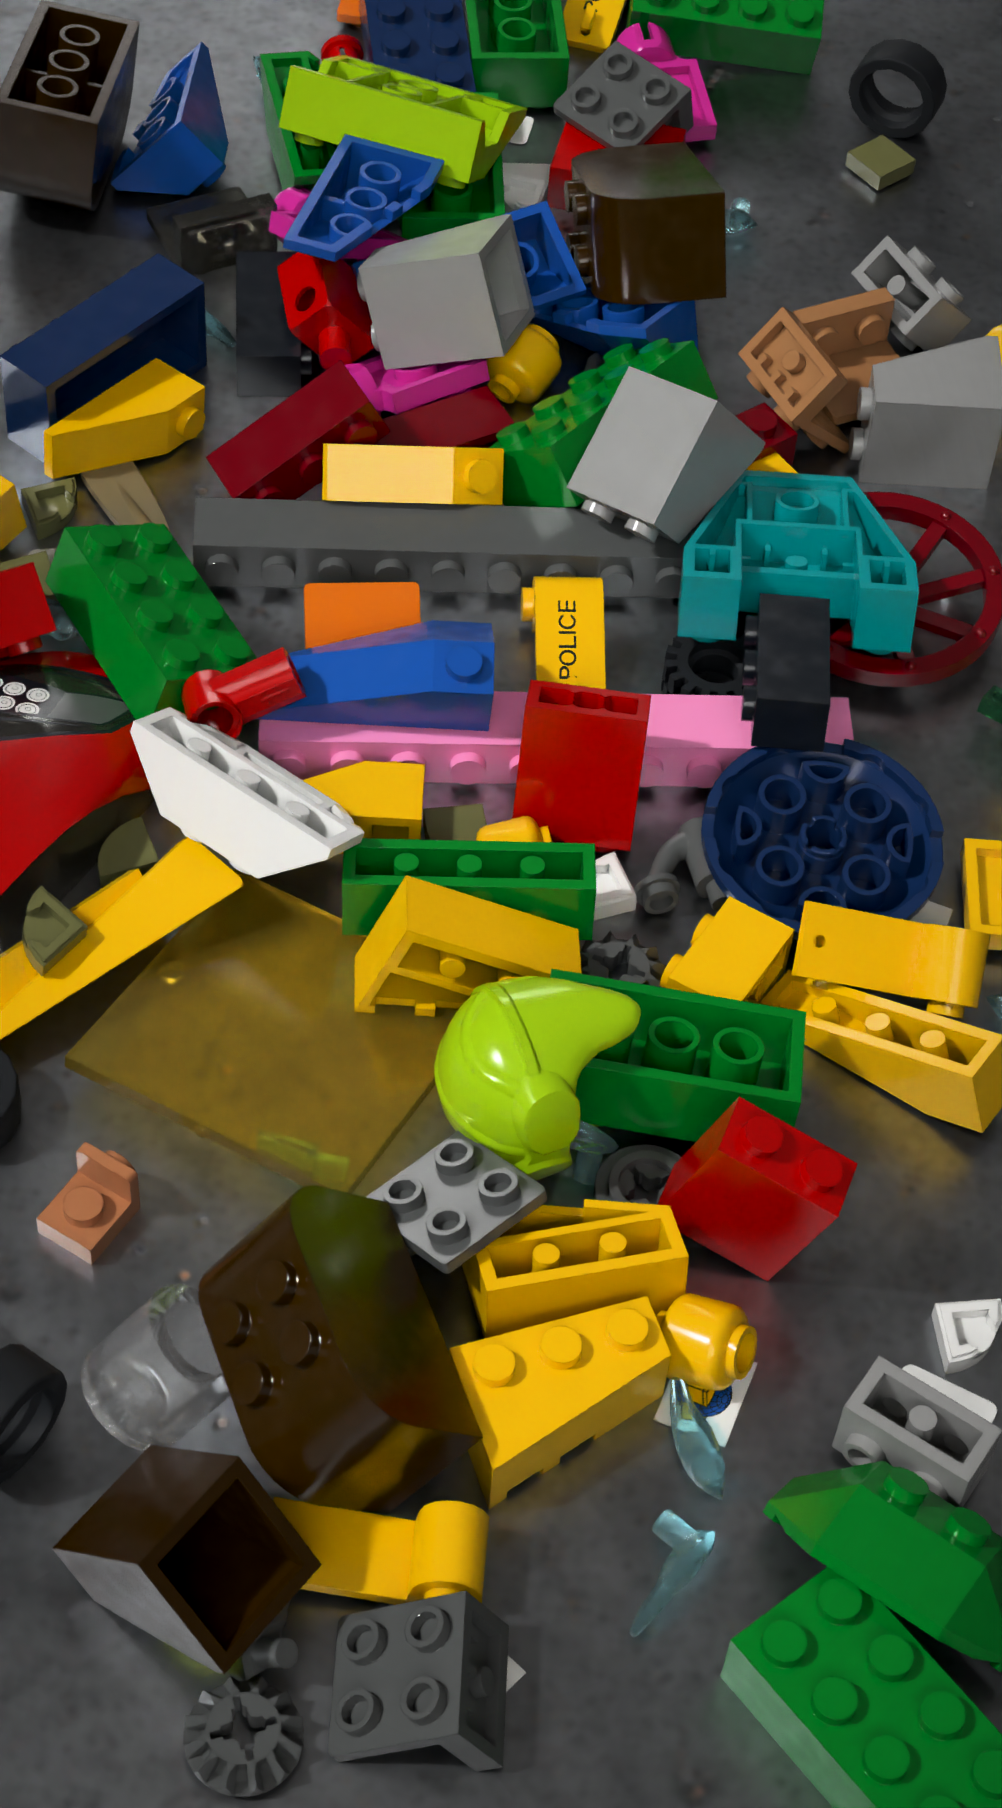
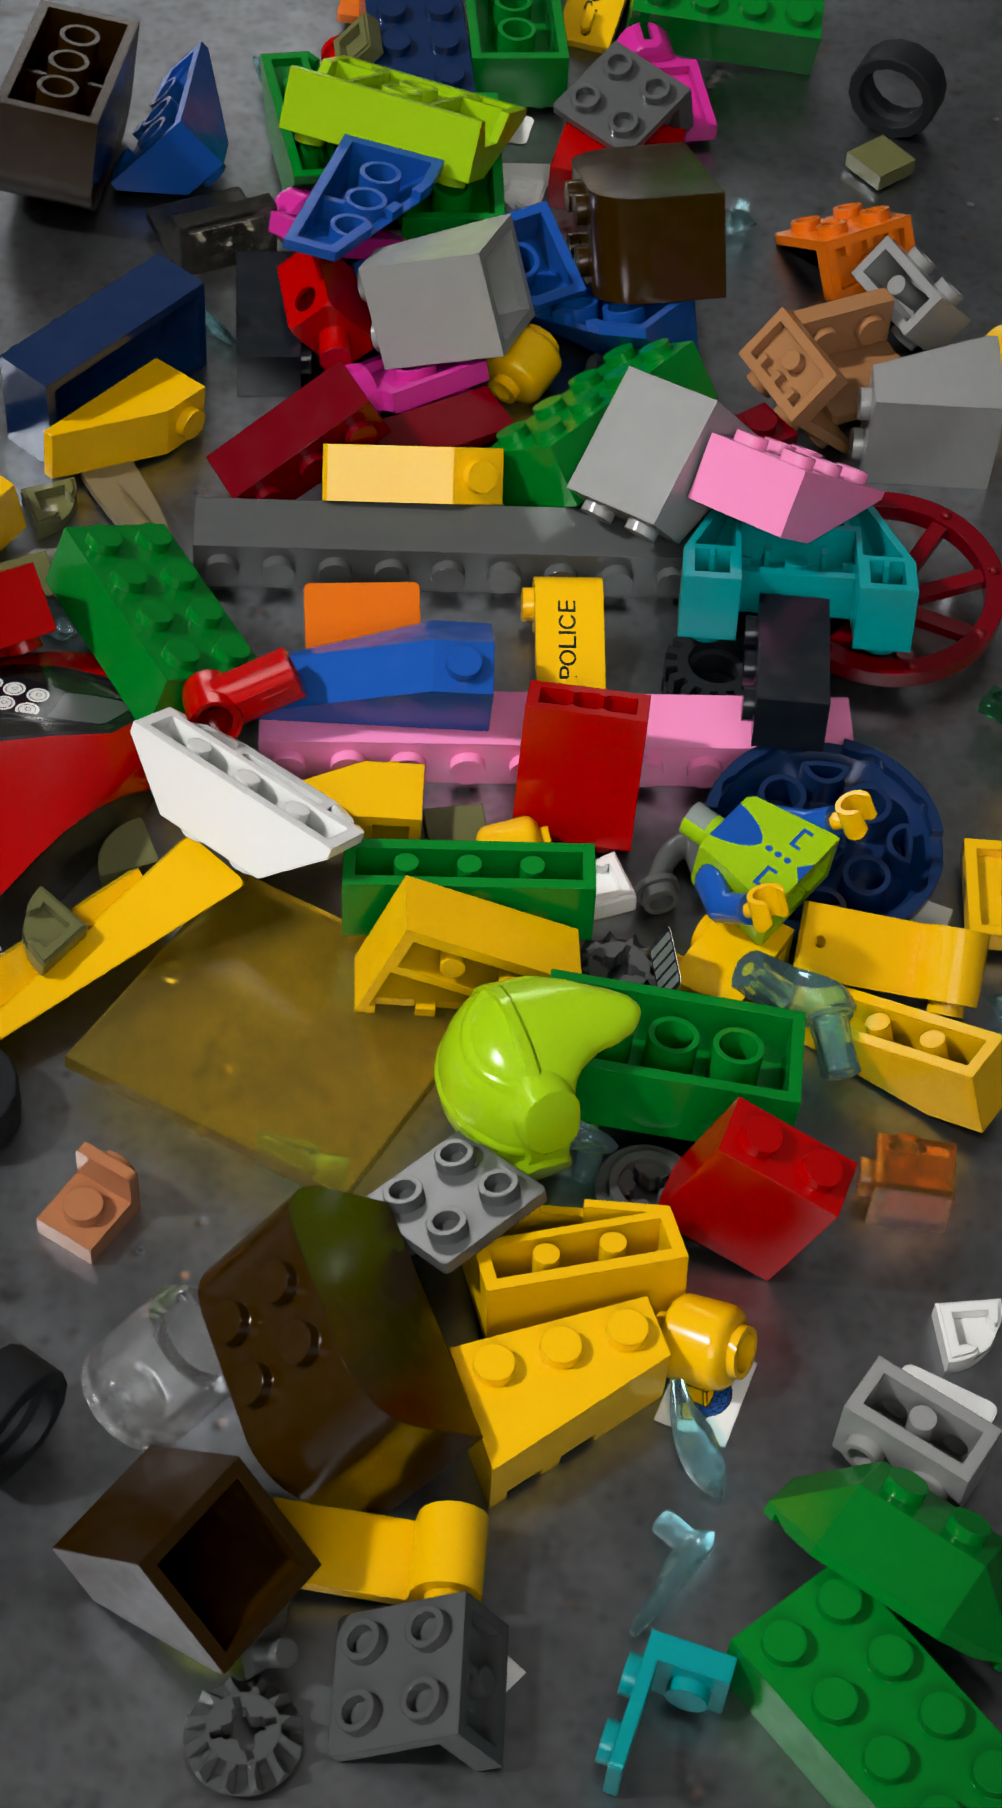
(361, 39): none -> olive tile
(665, 961): none -> sticker
(683, 1672): none -> teal bracket
(768, 857): none -> torso
(779, 486): none -> bright pink slope
(824, 1000): none -> clear light blue arm
(846, 241): none -> orange bracket
(908, 1182): none -> clear orange brick

